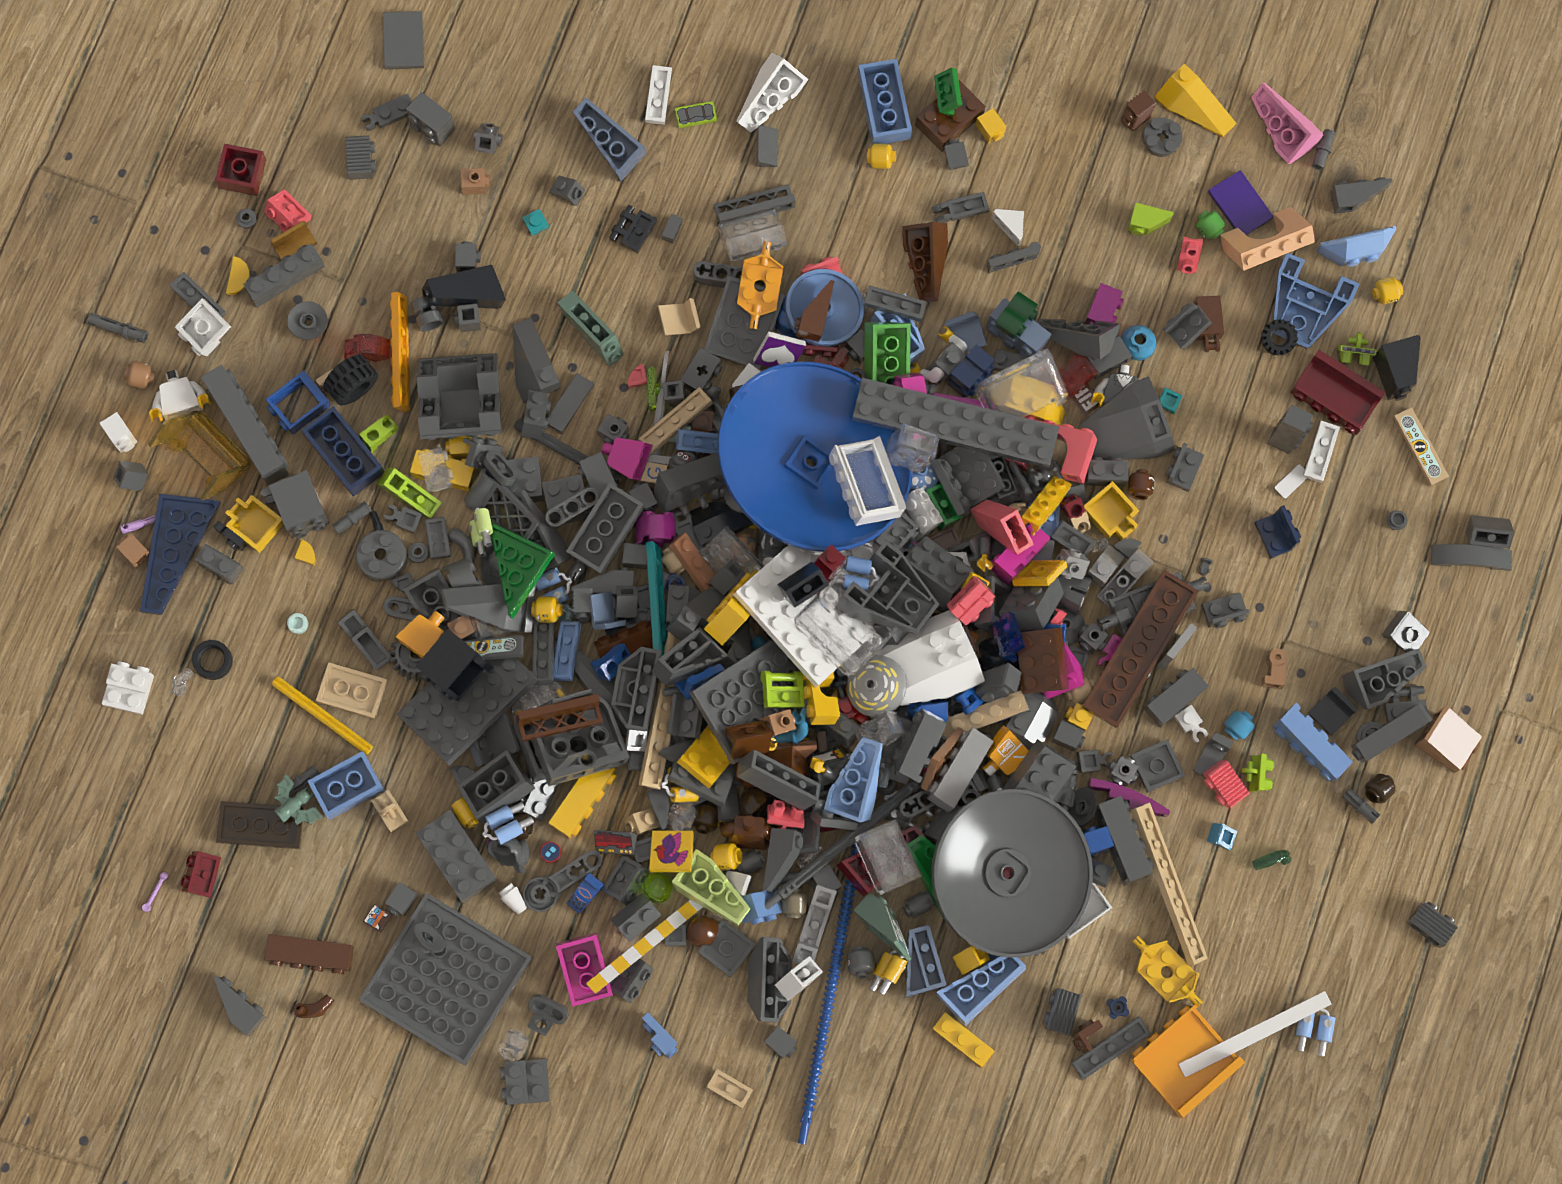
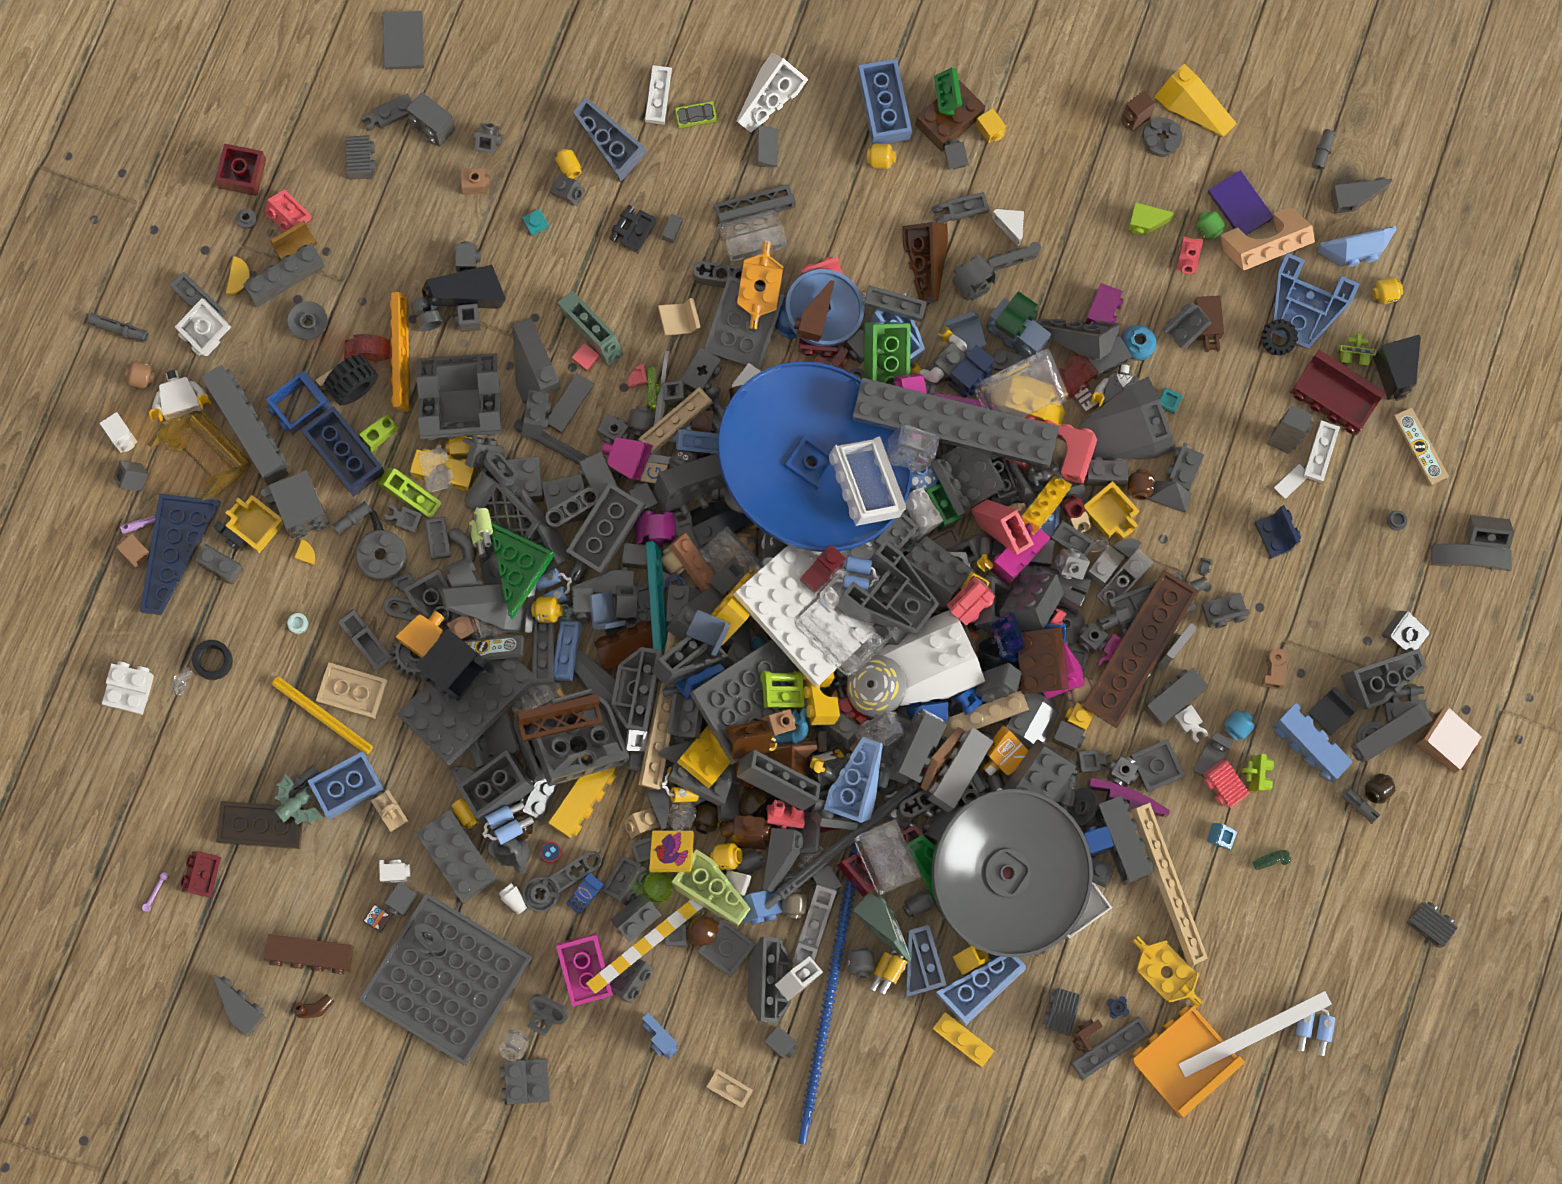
(394, 871): none -> white brick
(418, 558): dark grey plate -> none
(568, 163): none -> yellow brick
(585, 357): none -> coral tile
(607, 666): blue leg -> none
(615, 842): slope -> none
(640, 420): none -> dark grey head
(708, 630): none -> sand blue piece
(778, 350): tile -> none
(803, 584): black brick -> none
(974, 278): none -> dark grey brick
(1039, 573): yellow tile -> none
(1170, 495): none -> dark grey slope
(1289, 128): bright pink wedge -> none

